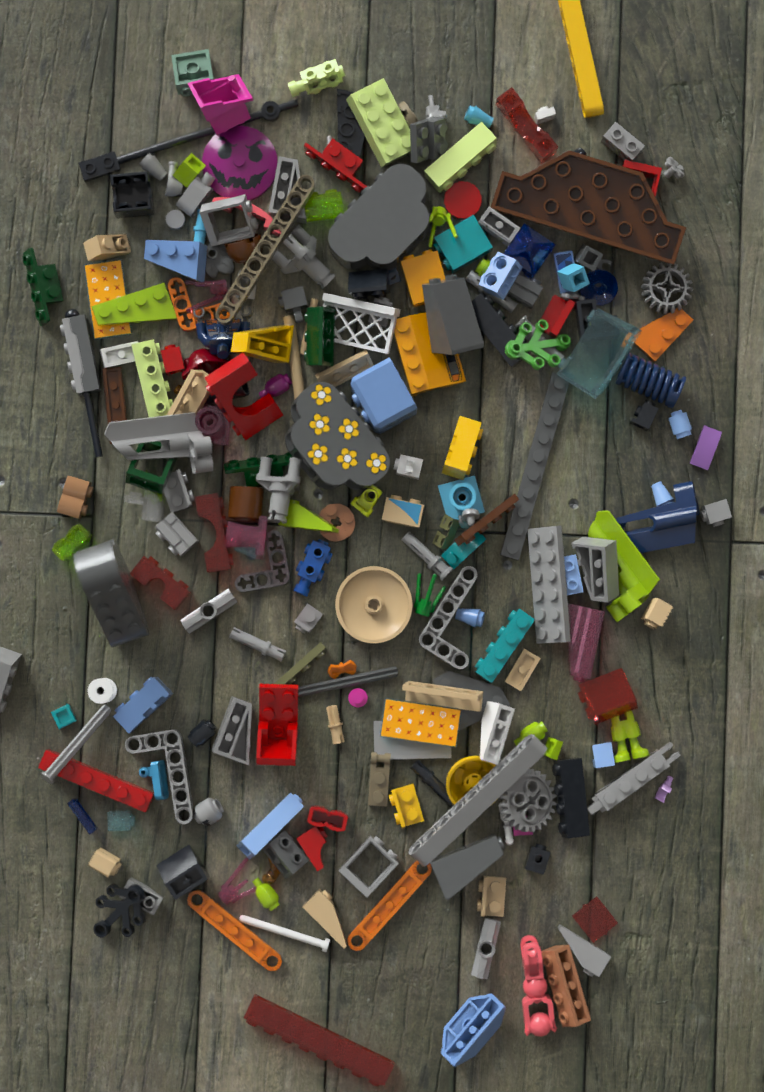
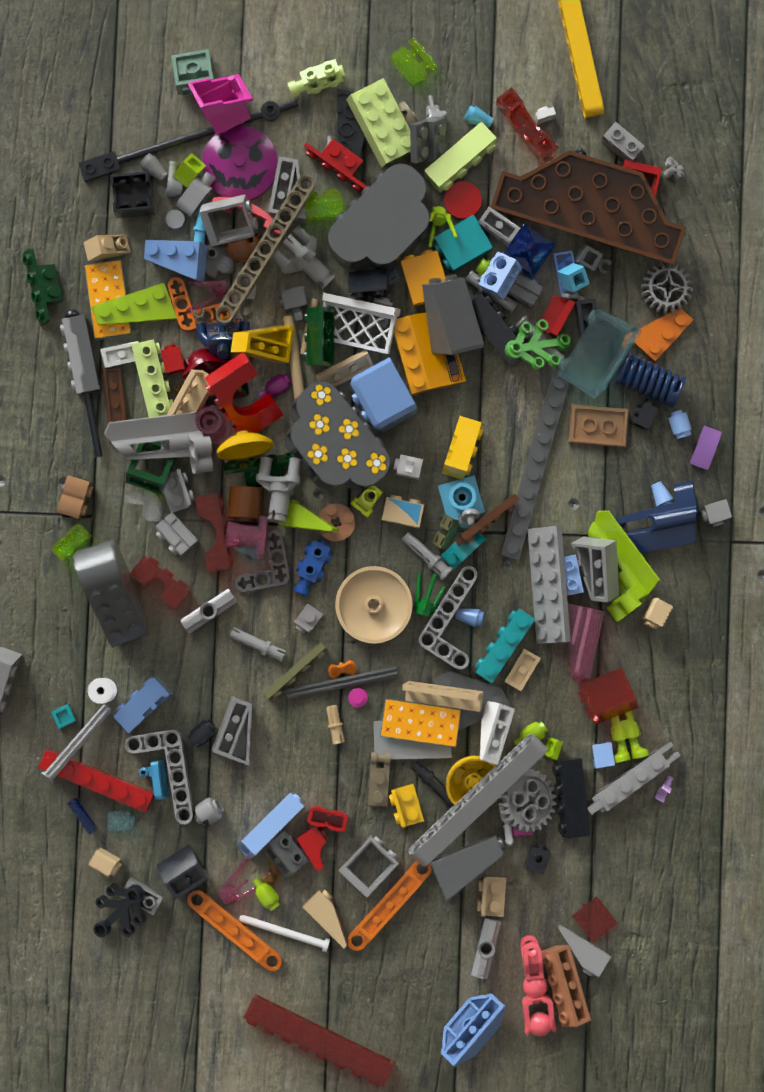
(244, 446): none -> yellow dish
(277, 725): red bracket -> none
(409, 66): none -> clear neon green plate
(598, 426): none -> medium nougat tile
(604, 293): clear blue dish -> none

